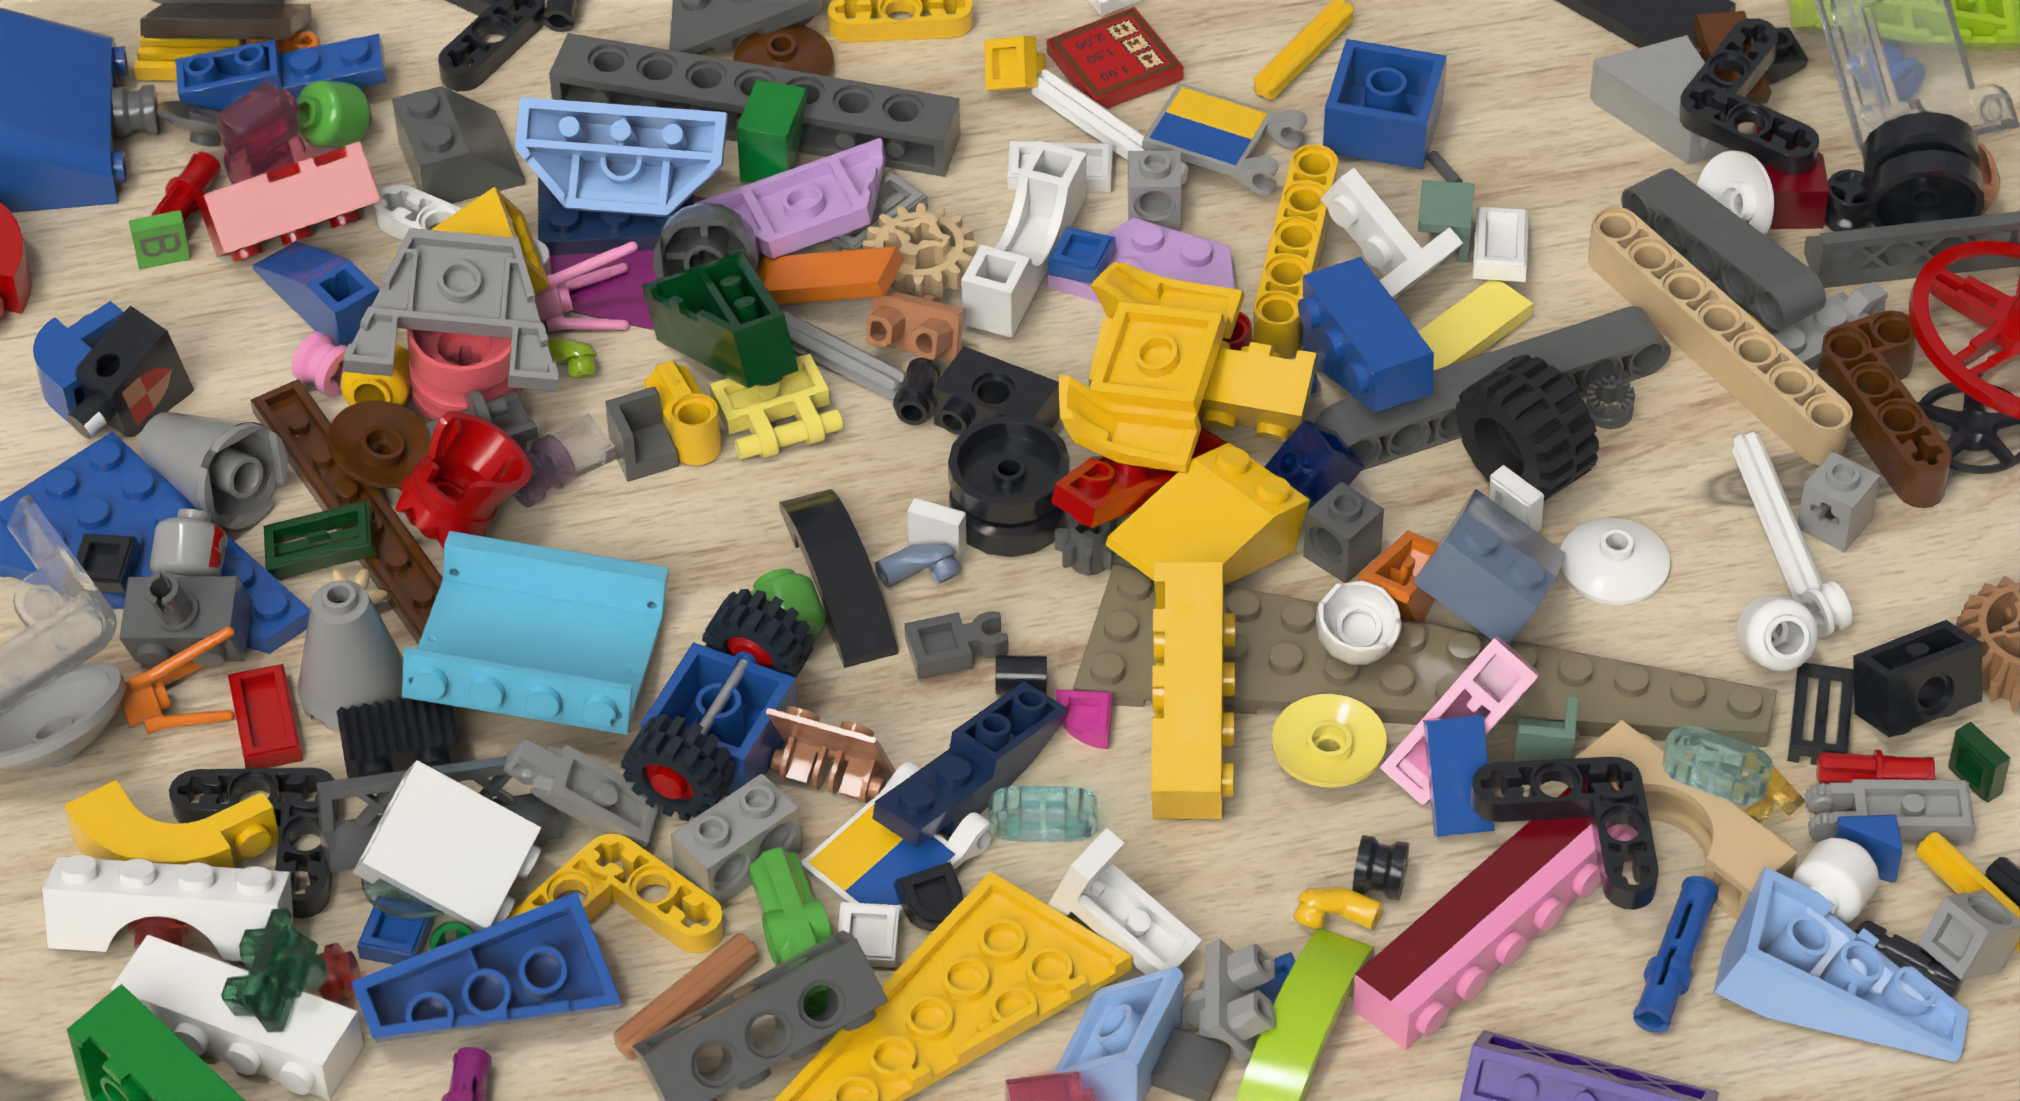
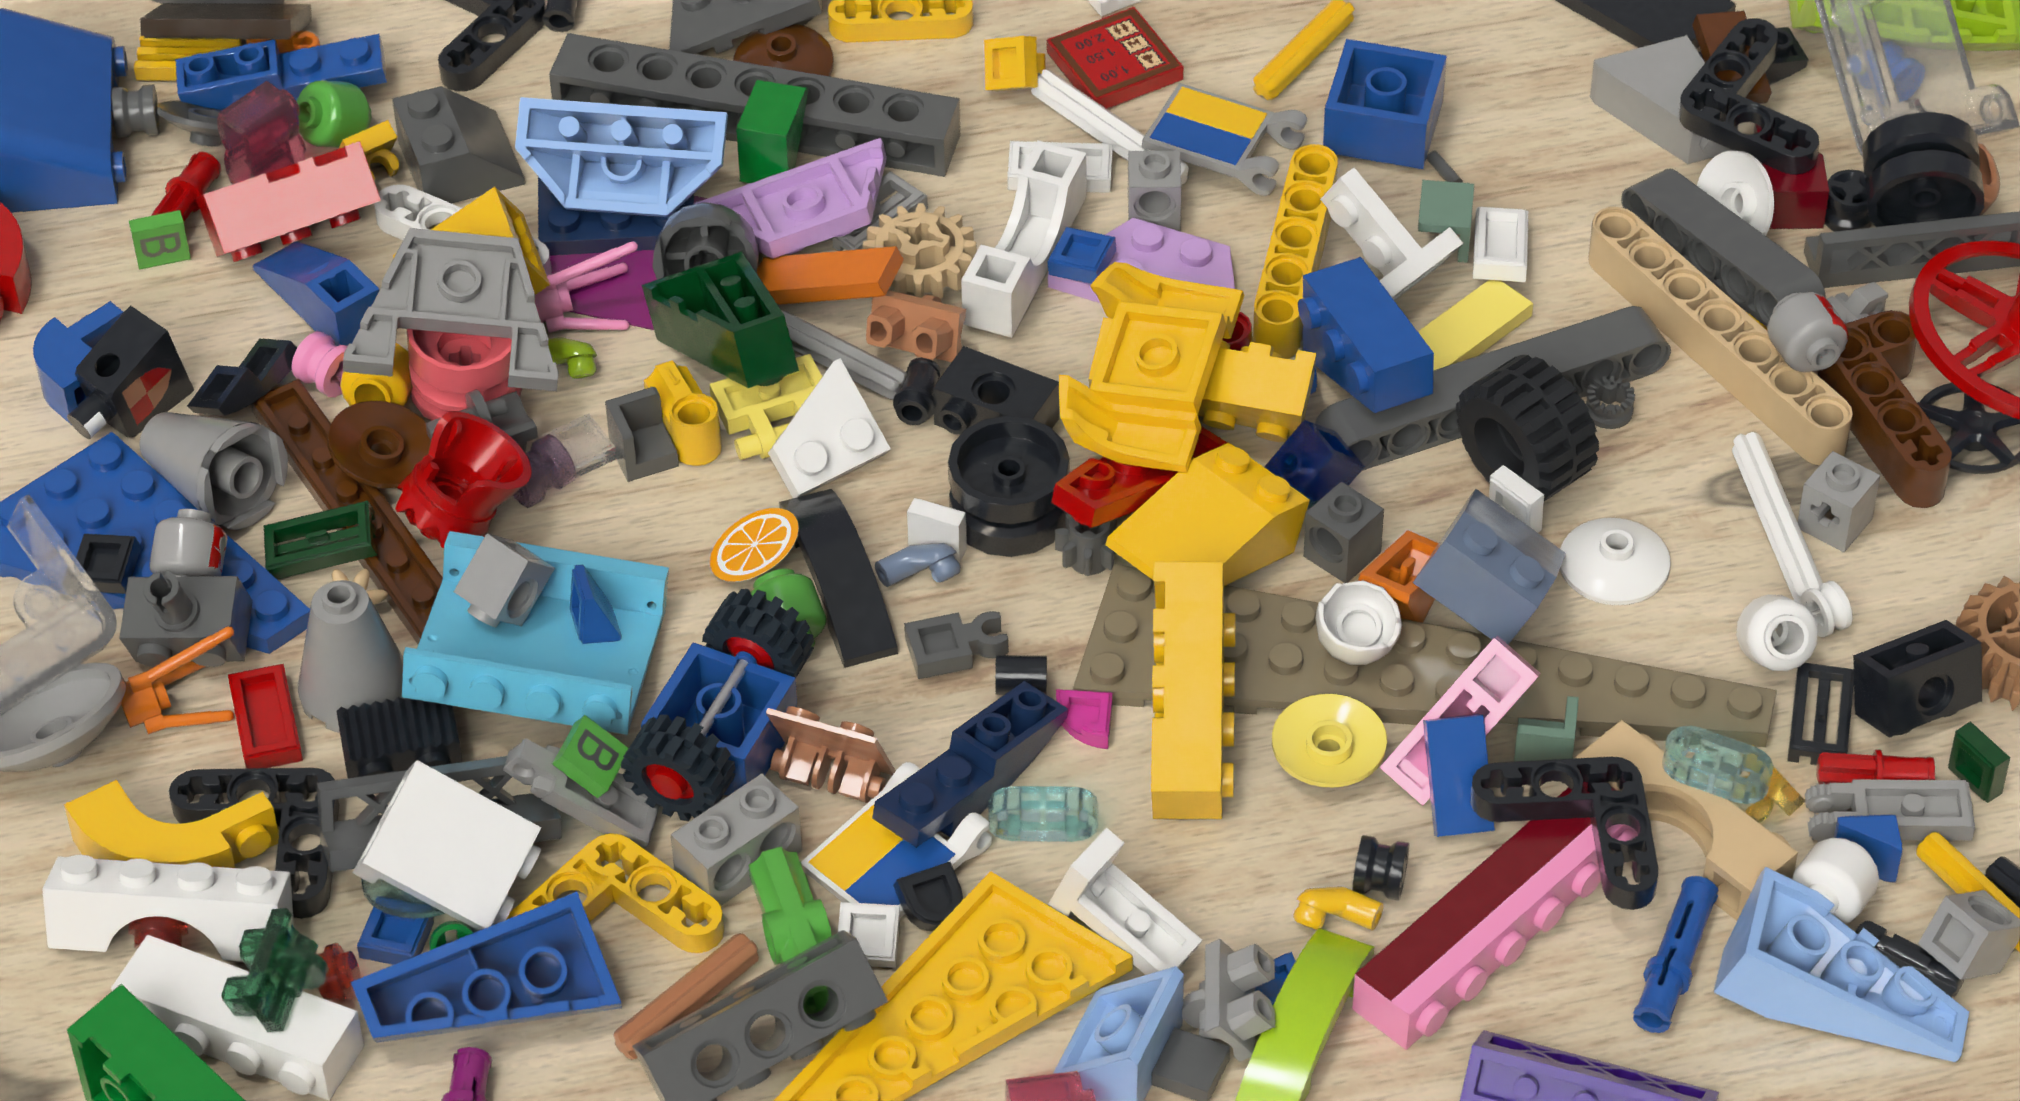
(235, 388): none -> black slope
(377, 146): none -> yellow tile
(503, 581): none -> light grey brick
(590, 756): none -> bright green tile
(591, 610): none -> blue slope
(754, 544): none -> light orange sticker
(827, 435): none -> white wing
(1807, 331): none -> light grey head

